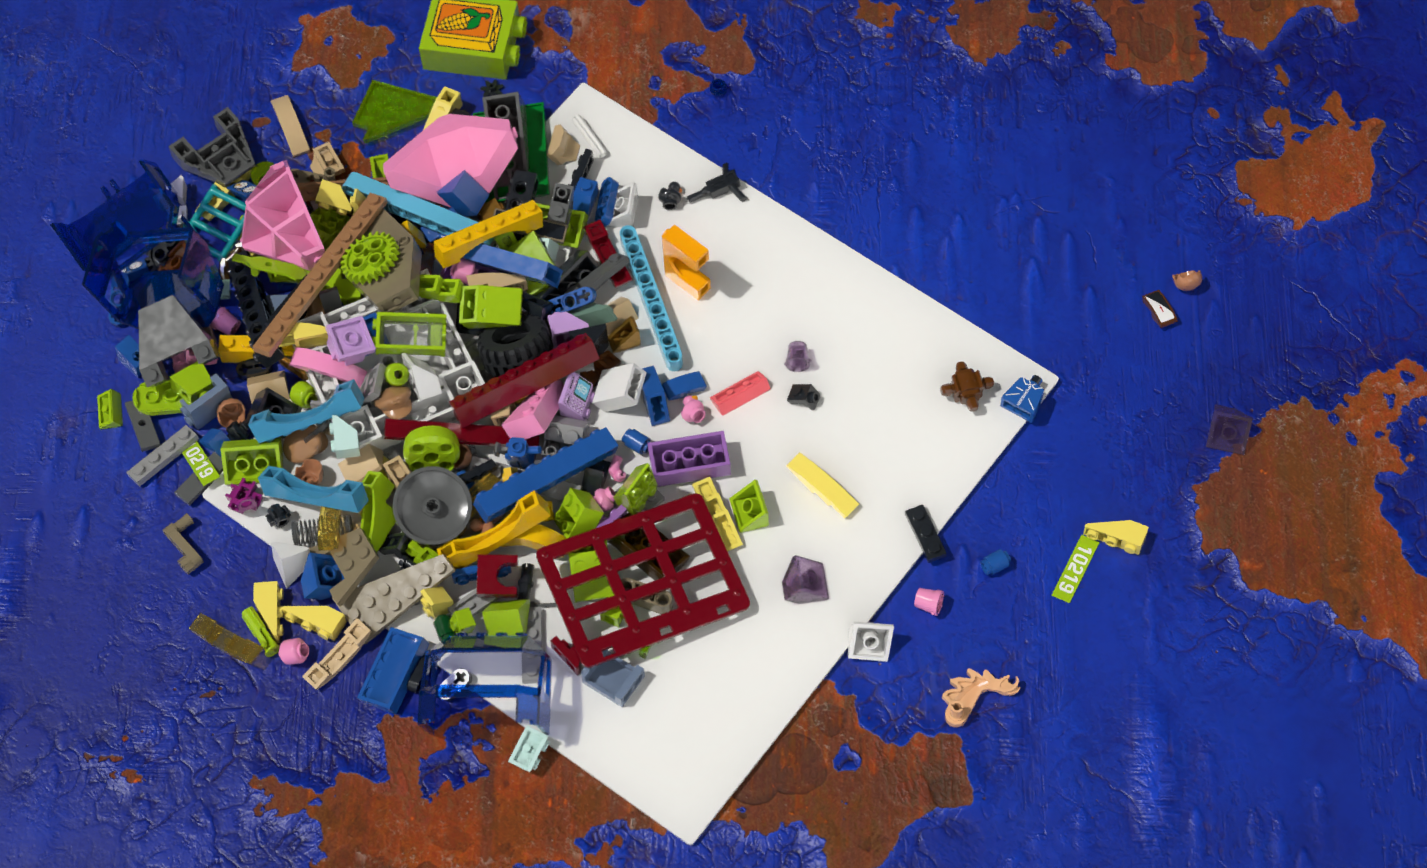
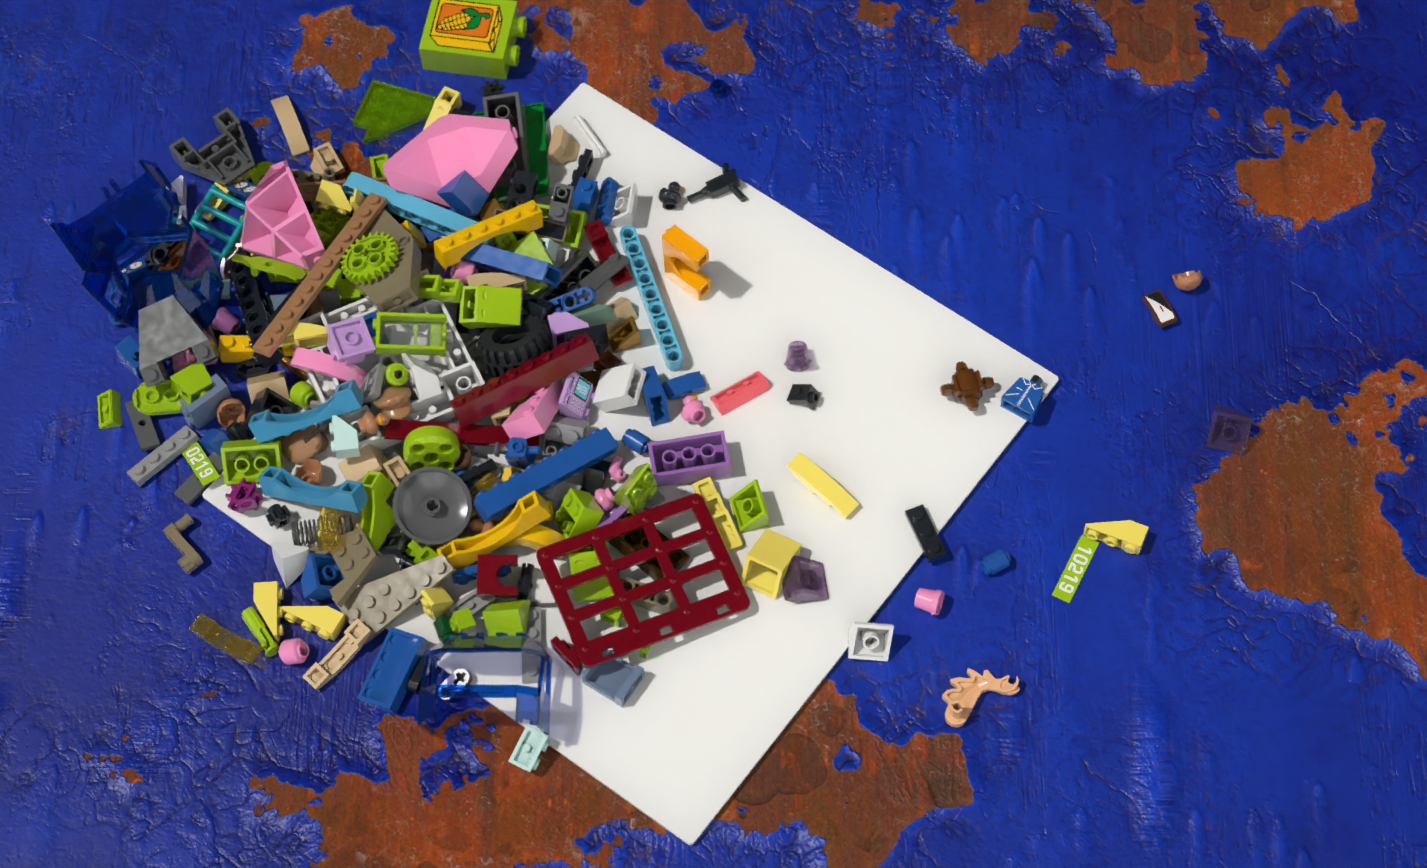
(370, 423): none -> nougat animal
(768, 562): none -> light yellow slope

